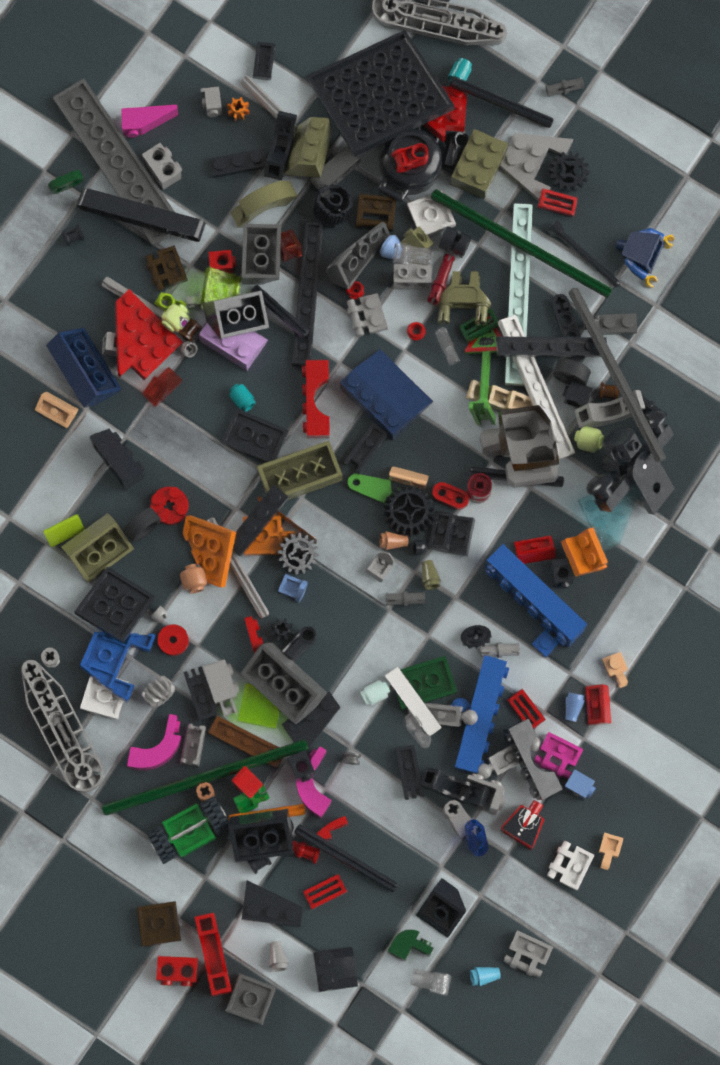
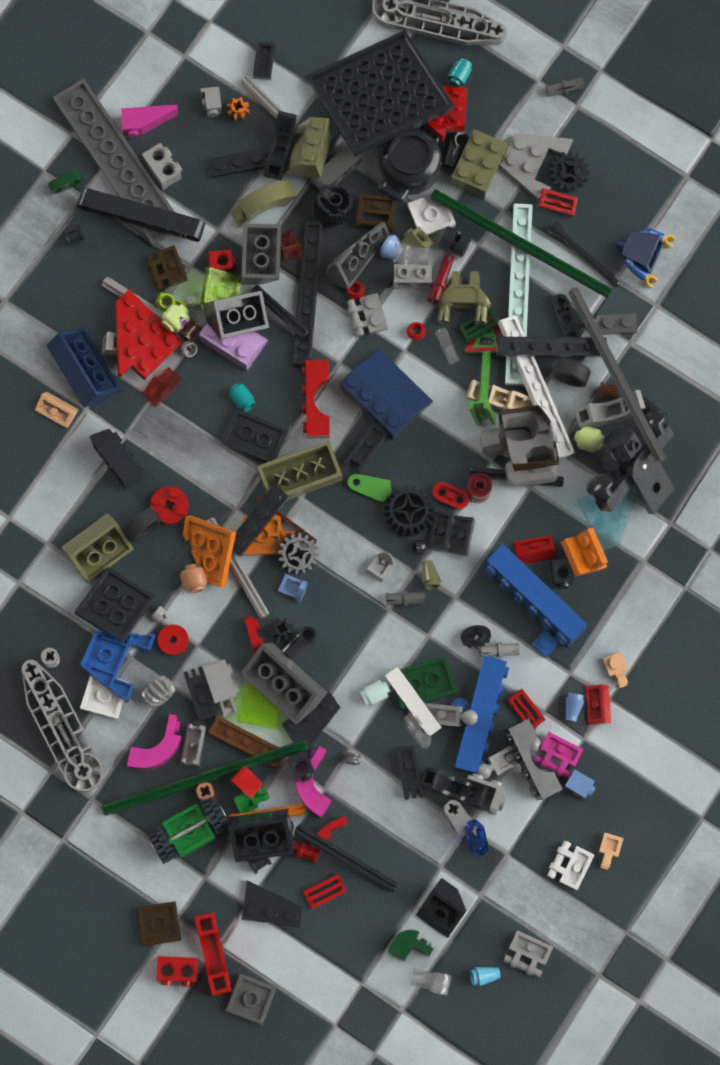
(64, 530): lime slope -> none
(278, 960): light grey cone -> none
(335, 969): black slope -> none
(392, 540): nougat cone -> none
(408, 477): light nougat slope -> none
(409, 158): red piece -> none
(501, 102): black axle -> none
(524, 824): torso -> none
(577, 394): black brick -> none

